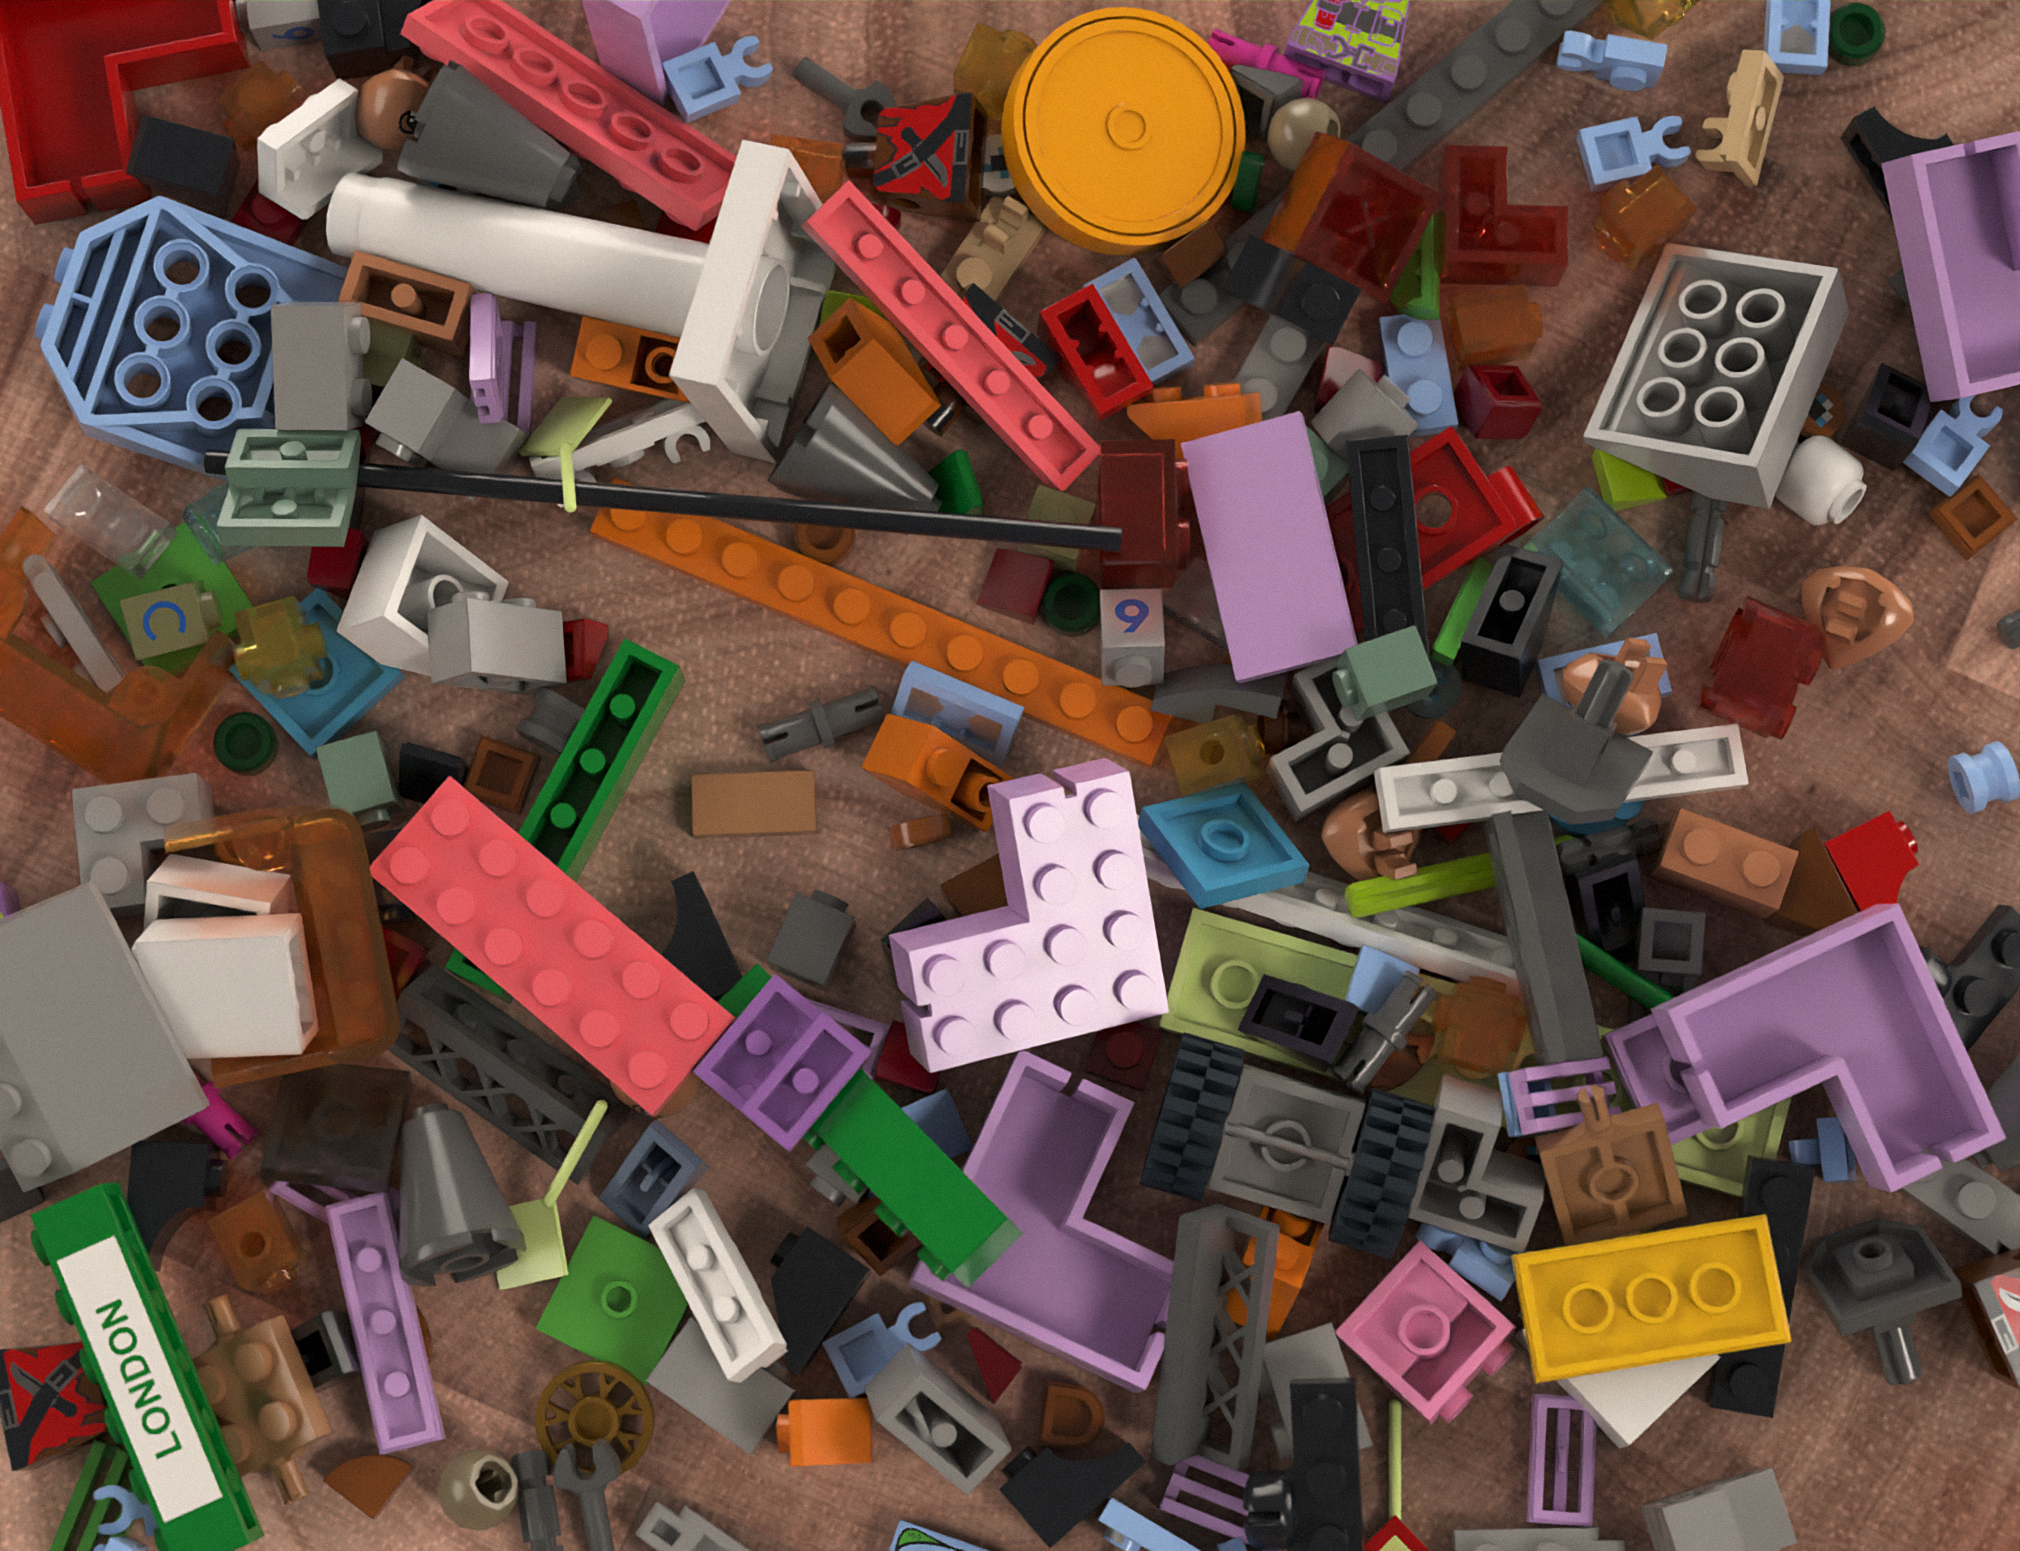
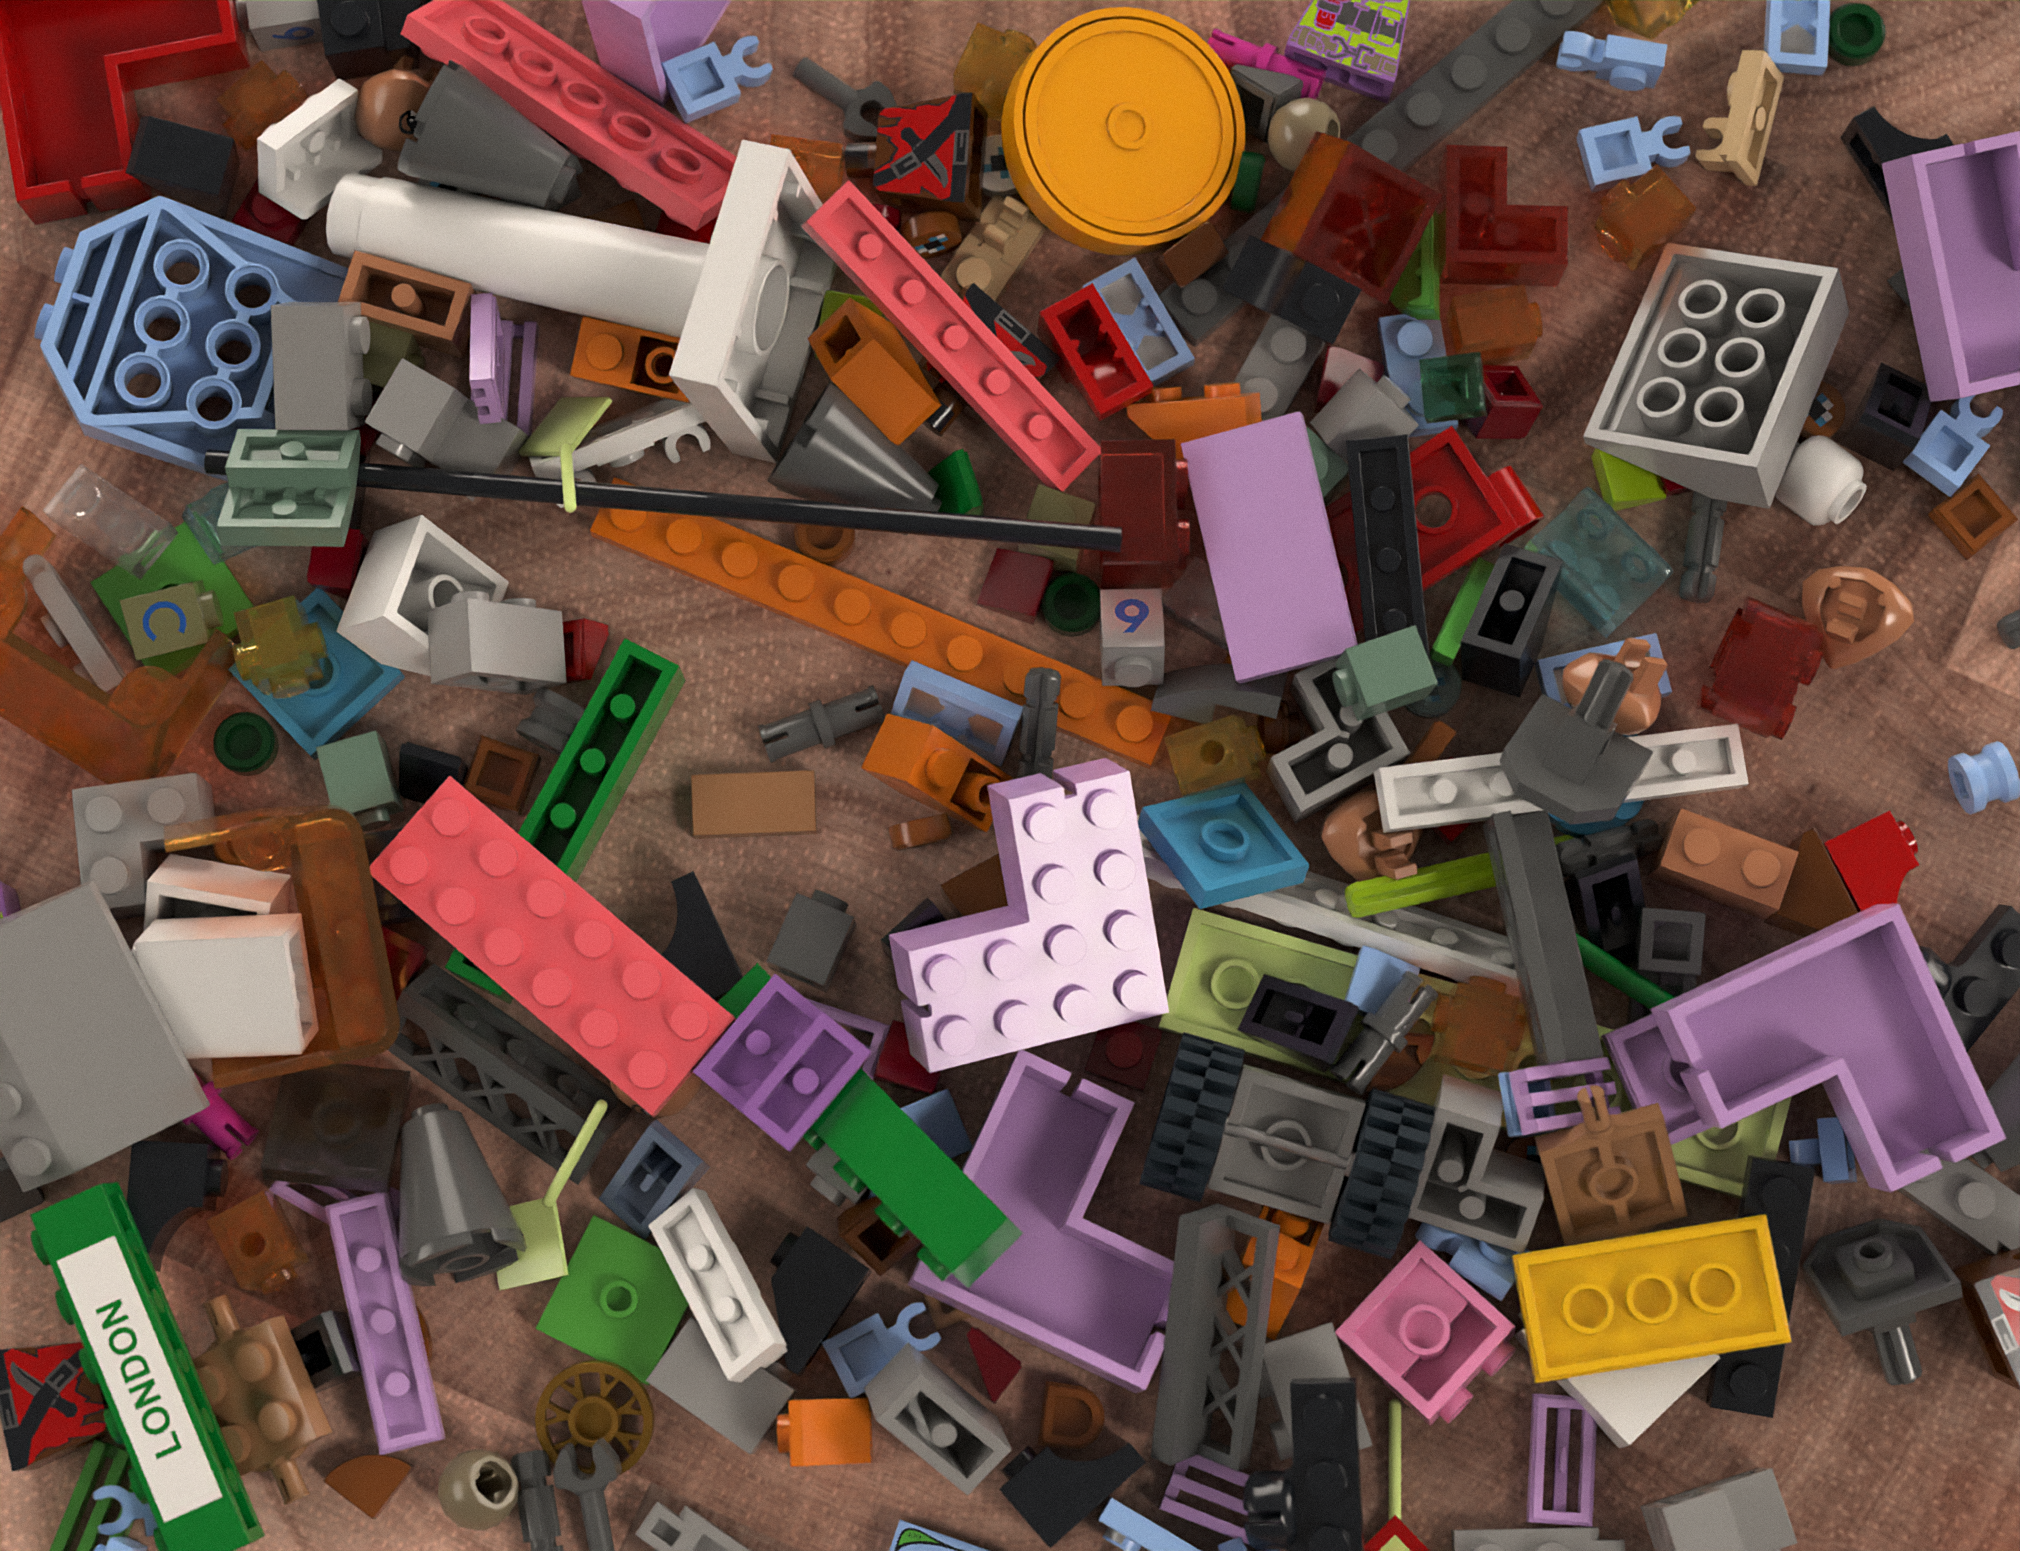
(932, 233): none -> dark orange tile
(1039, 722): none -> dark grey axle
(1453, 387): none -> clear green tile

